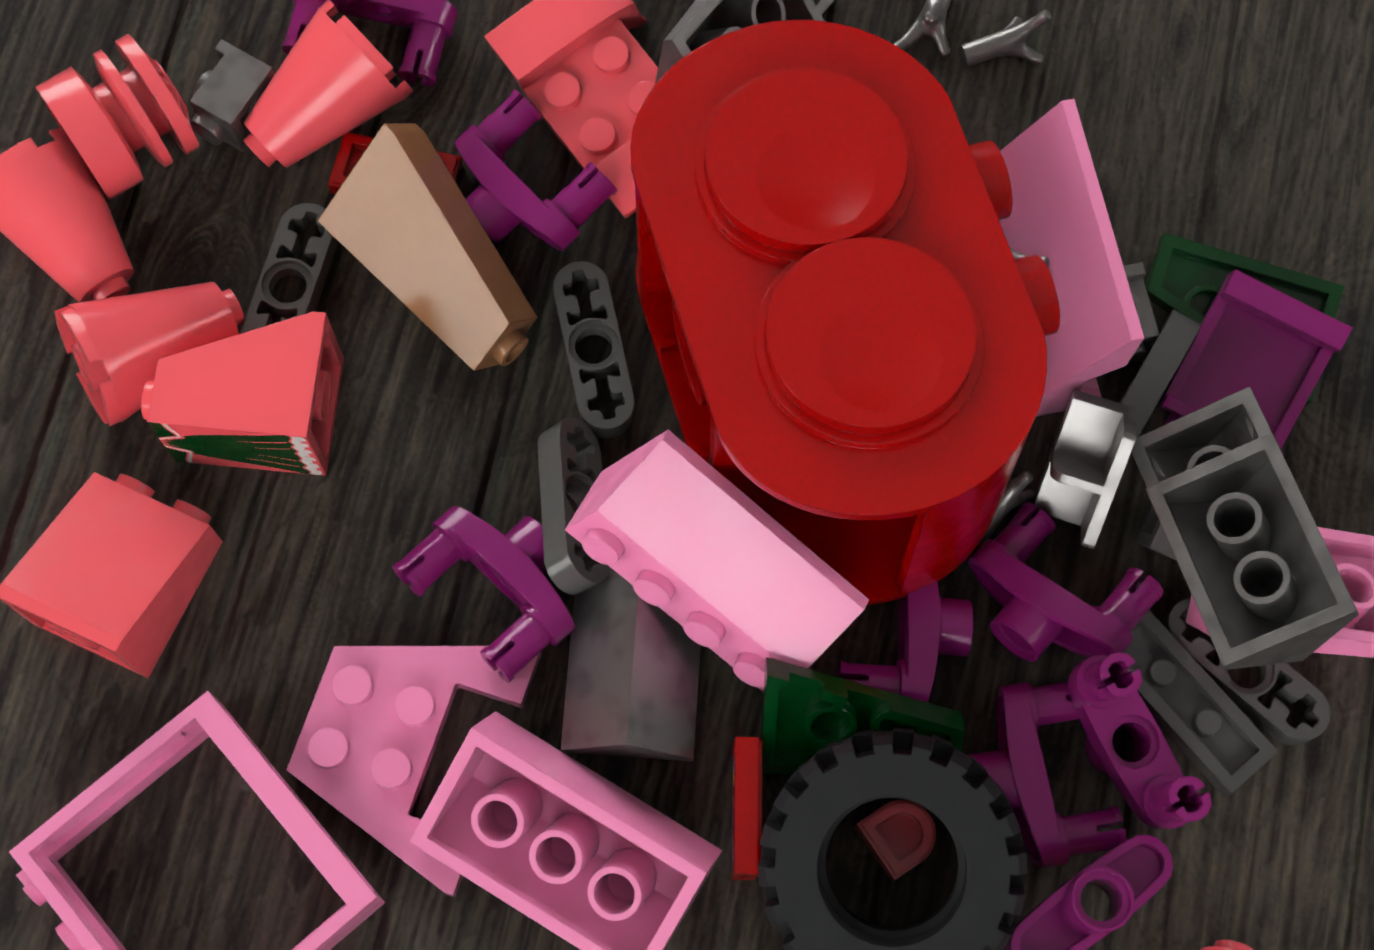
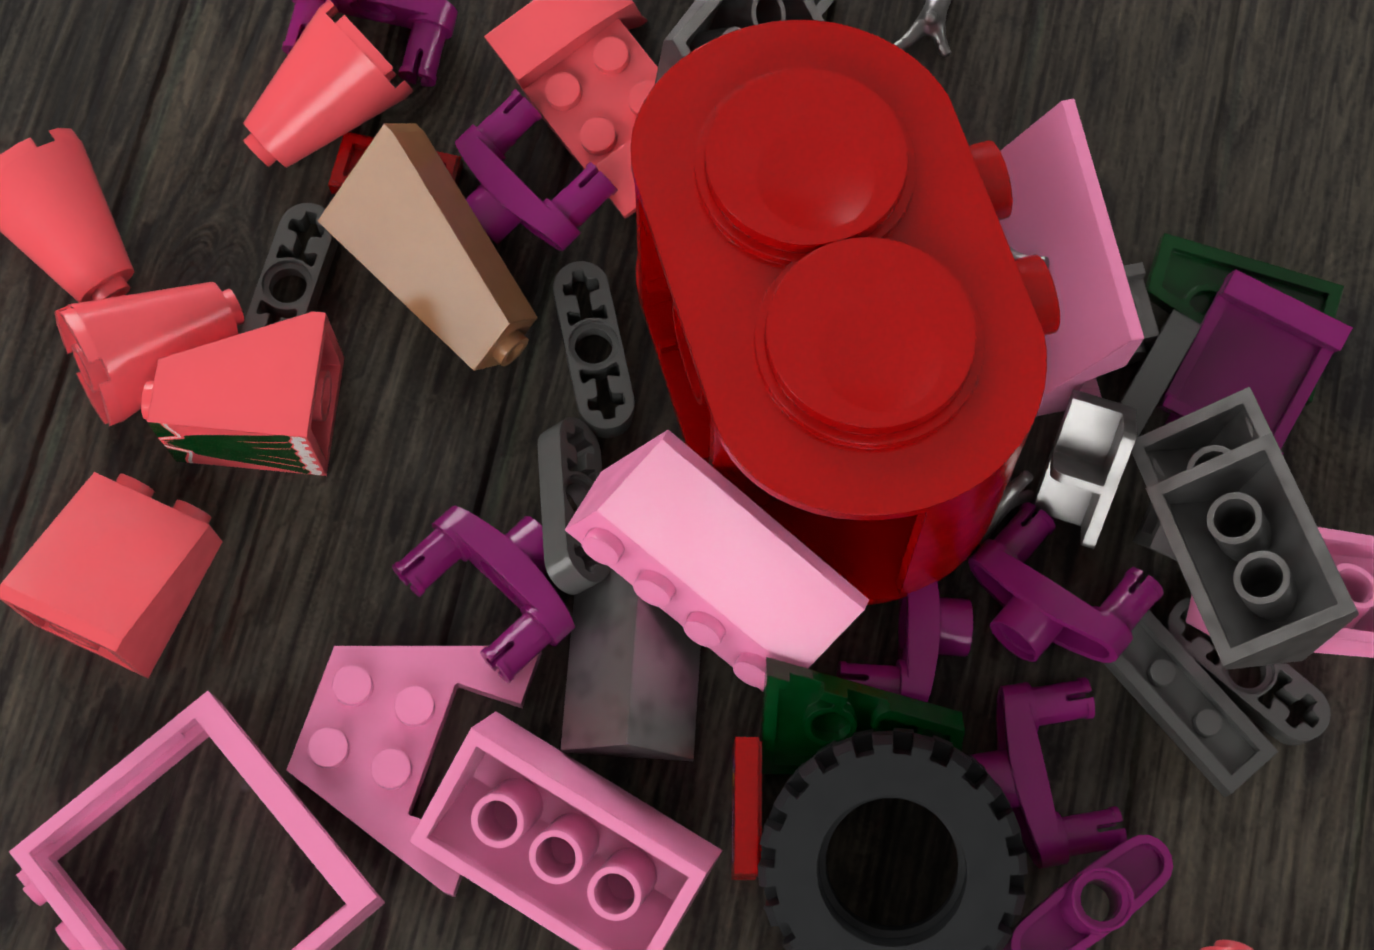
(120, 115): coral wheel -> none
(228, 95): flat silver brick -> none
(898, 836): coral tile -> none
(1006, 42): flat silver bar -> none
(1151, 780): magenta connector -> none

